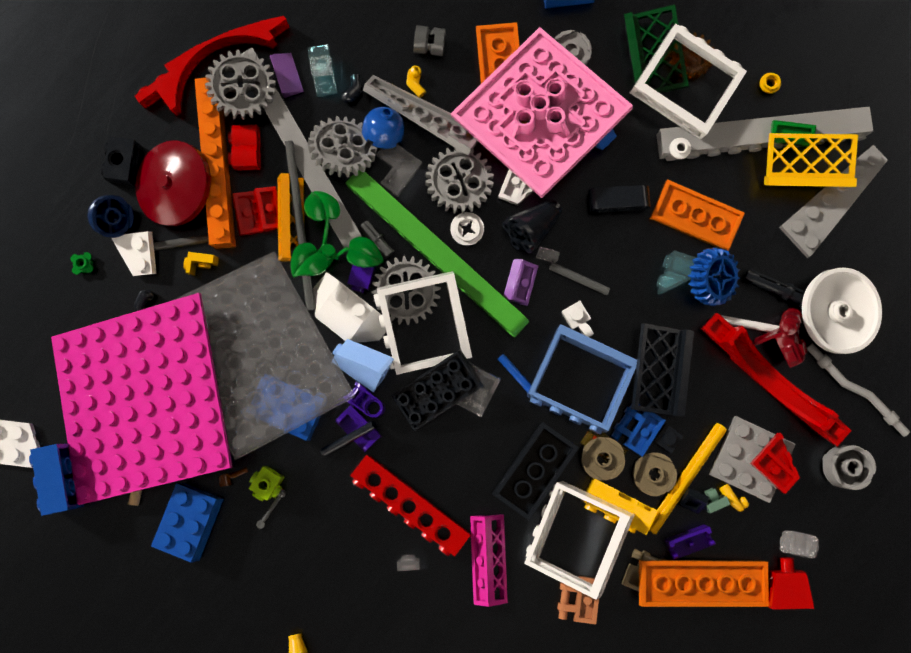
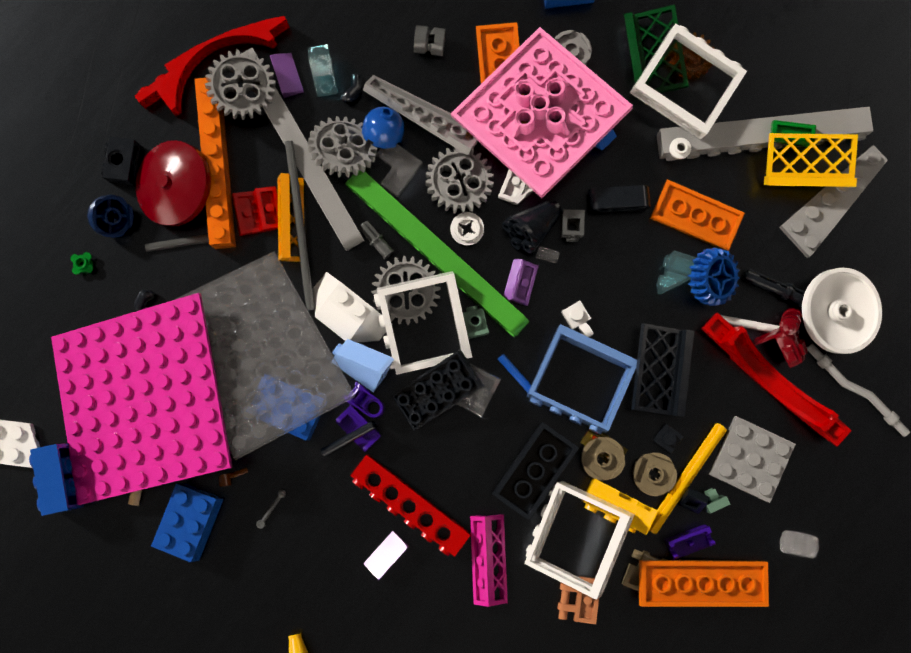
(137, 252): white wing -> none
(203, 261): yellow bracket -> none
(245, 147): red brick -> none
(273, 482): lime brick -> none
(310, 262): green plant -> none
(361, 278): dark purple brick -> none
(386, 555): none -> slope
(408, 562): clear plate -> none
(413, 81): yellow arm -> none
(475, 330): none -> sand green brick
(573, 217): none -> dark grey brick
(579, 278): dark grey bar -> none
(643, 432): blue plate -> none
(738, 504): yellow arm -> none
(772, 77): yellow plate -> none
(776, 464): red wing -> none
(789, 587): red torso -> none
(857, 475): light grey brick -> none

